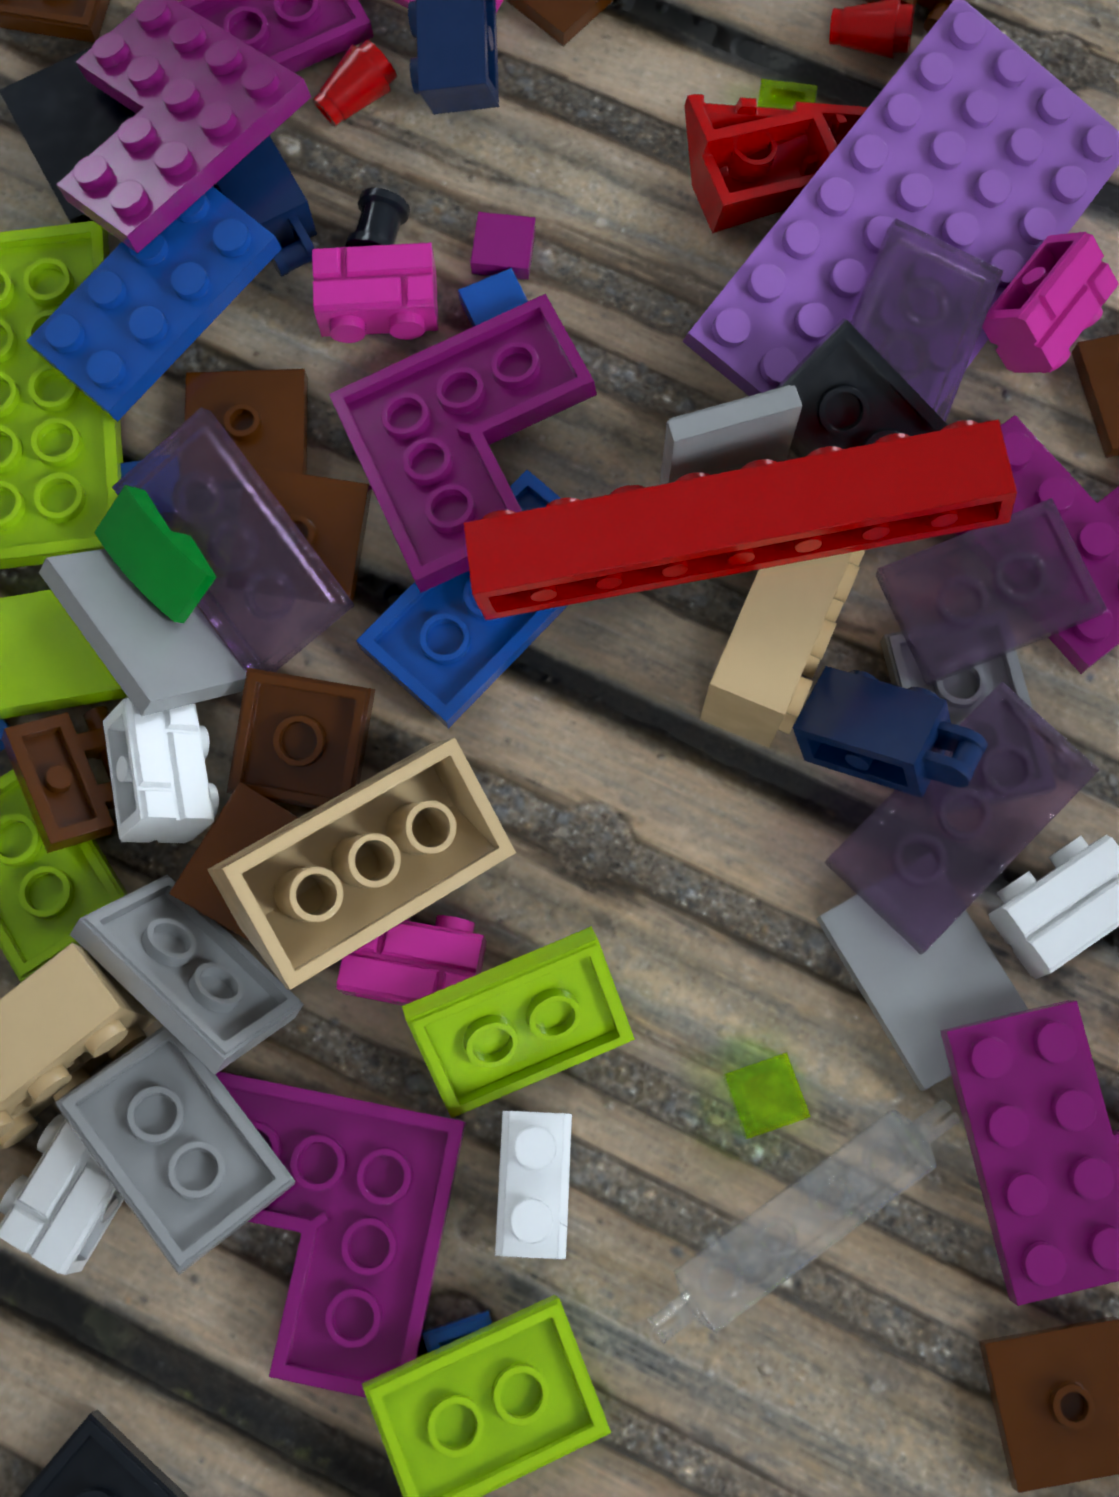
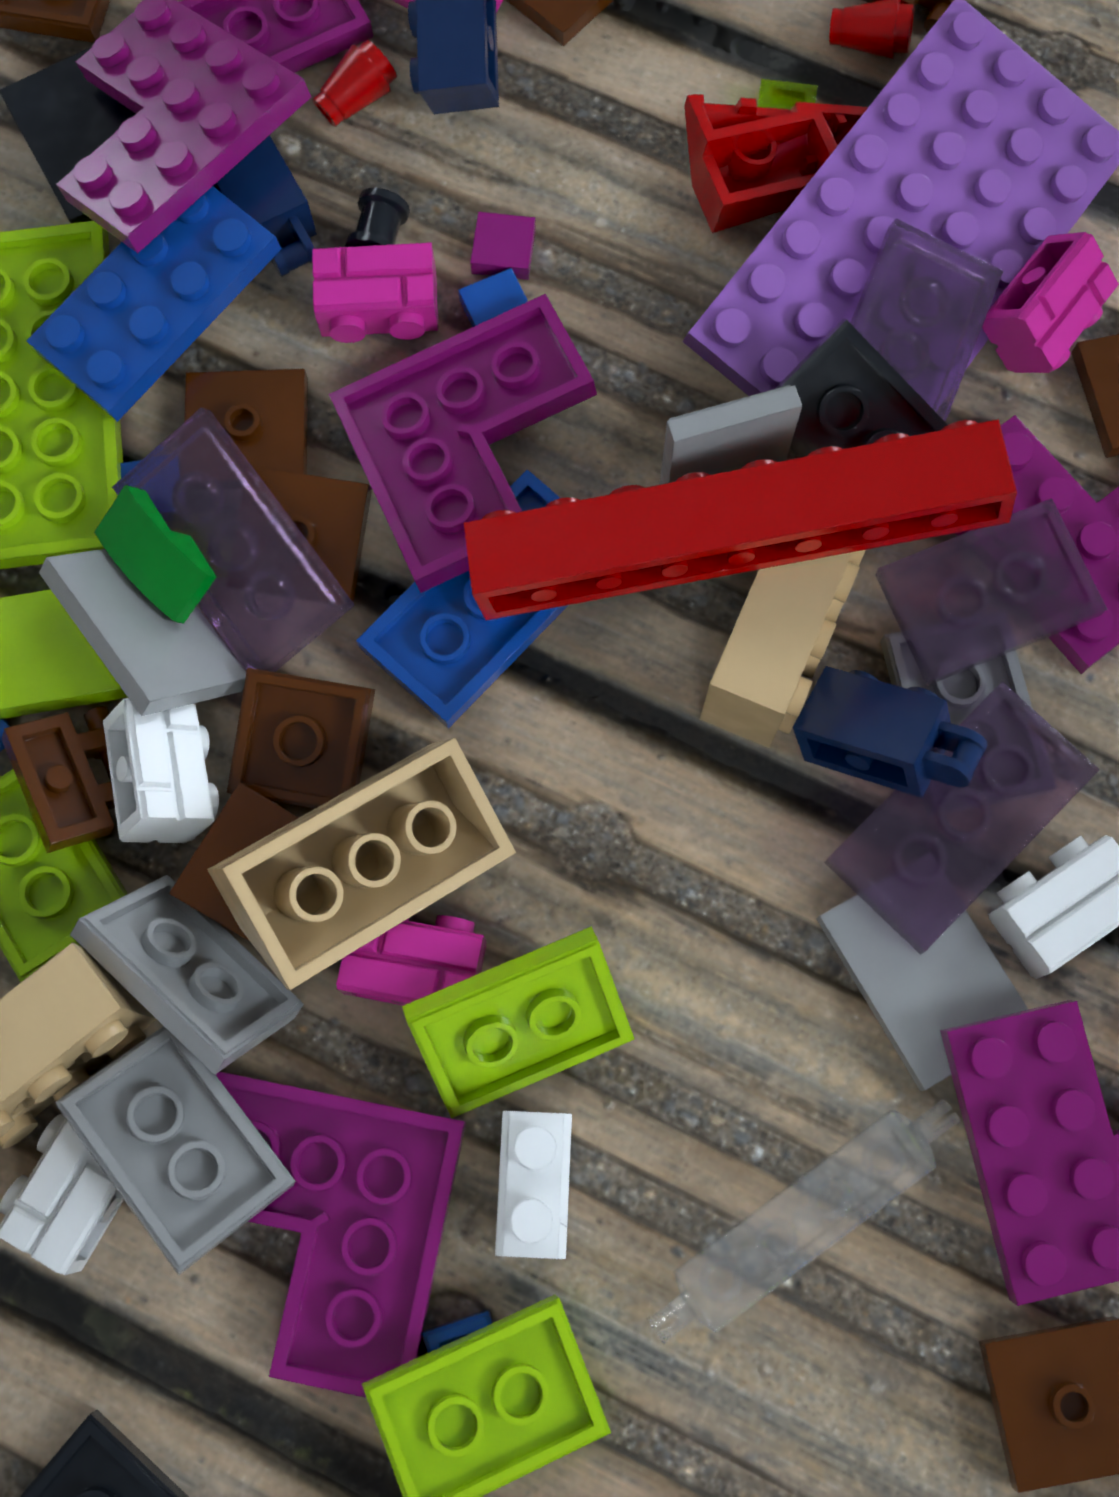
(766, 1096): clear neon green tile -> none

